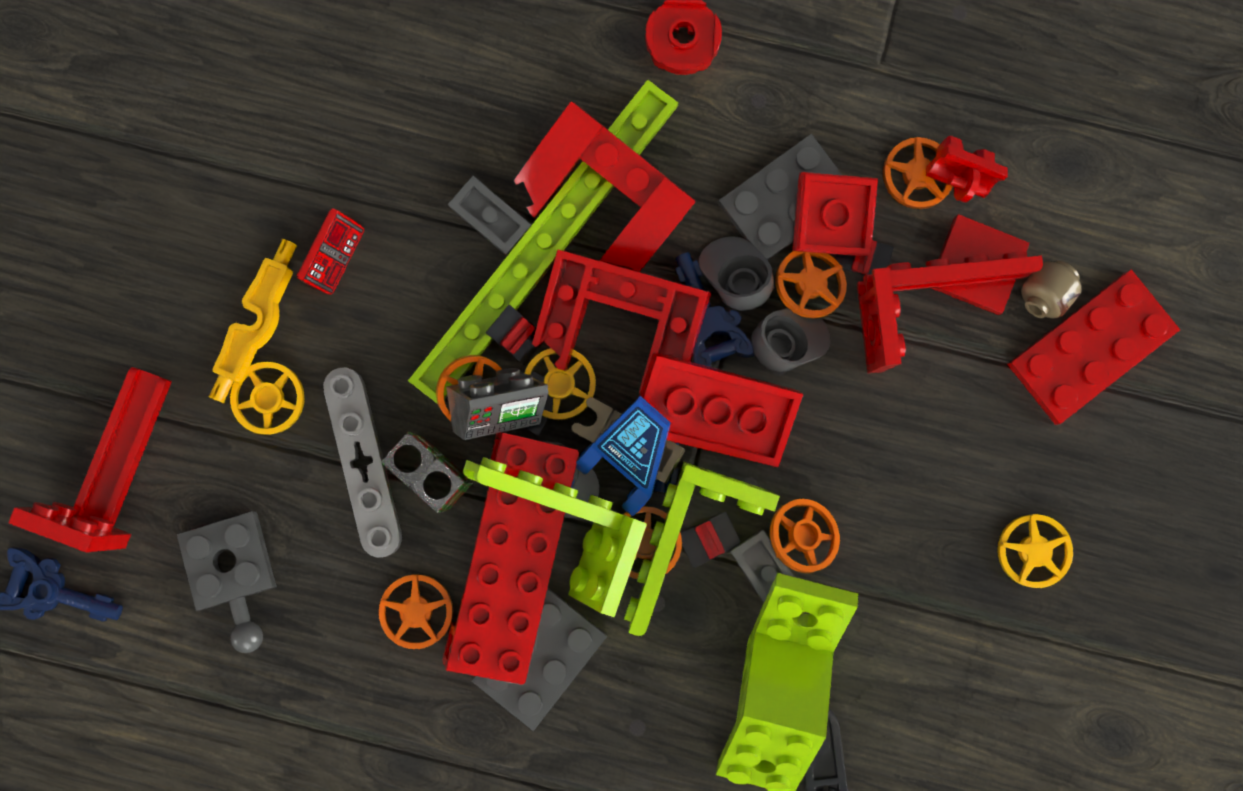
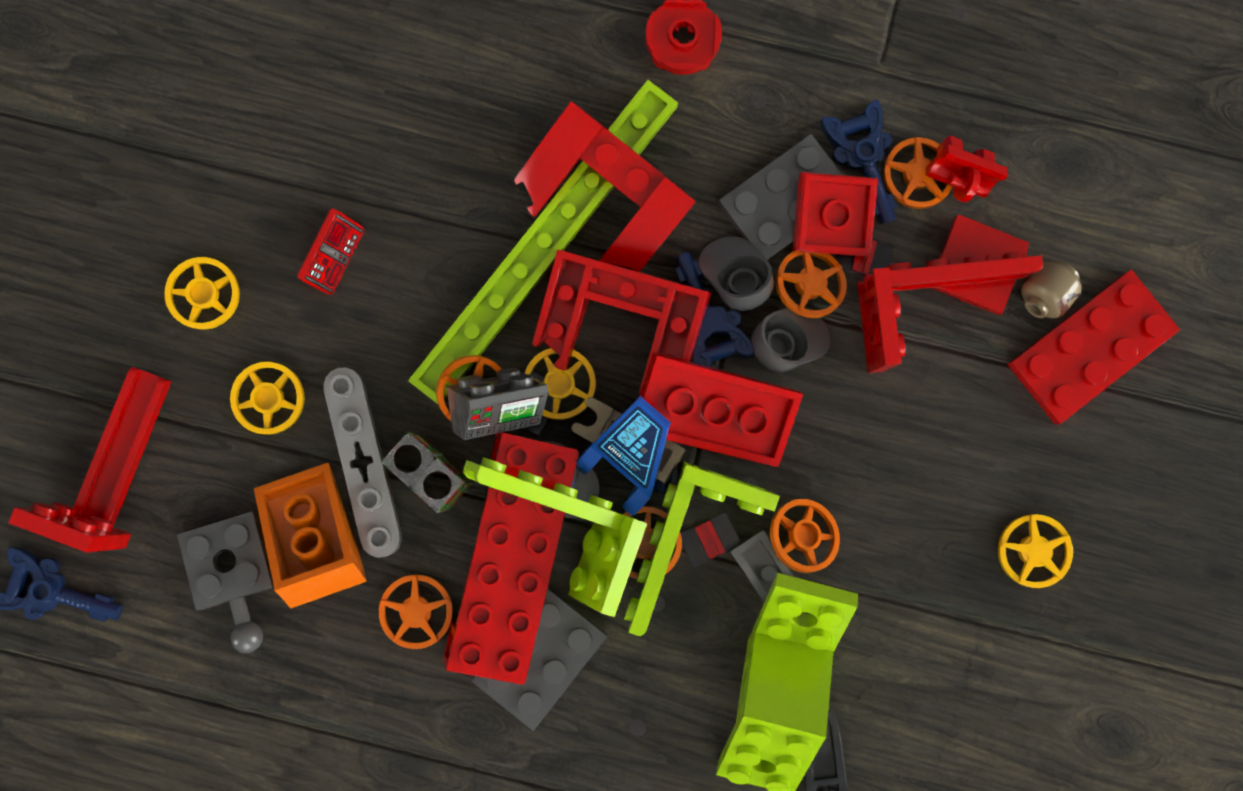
(202, 293): none -> yellow wheel
(243, 340): yellow piece -> none
(308, 536): none -> orange slope
(489, 215): dark grey plate -> none
(514, 334): black piece -> none
(863, 153): none -> dark blue piece

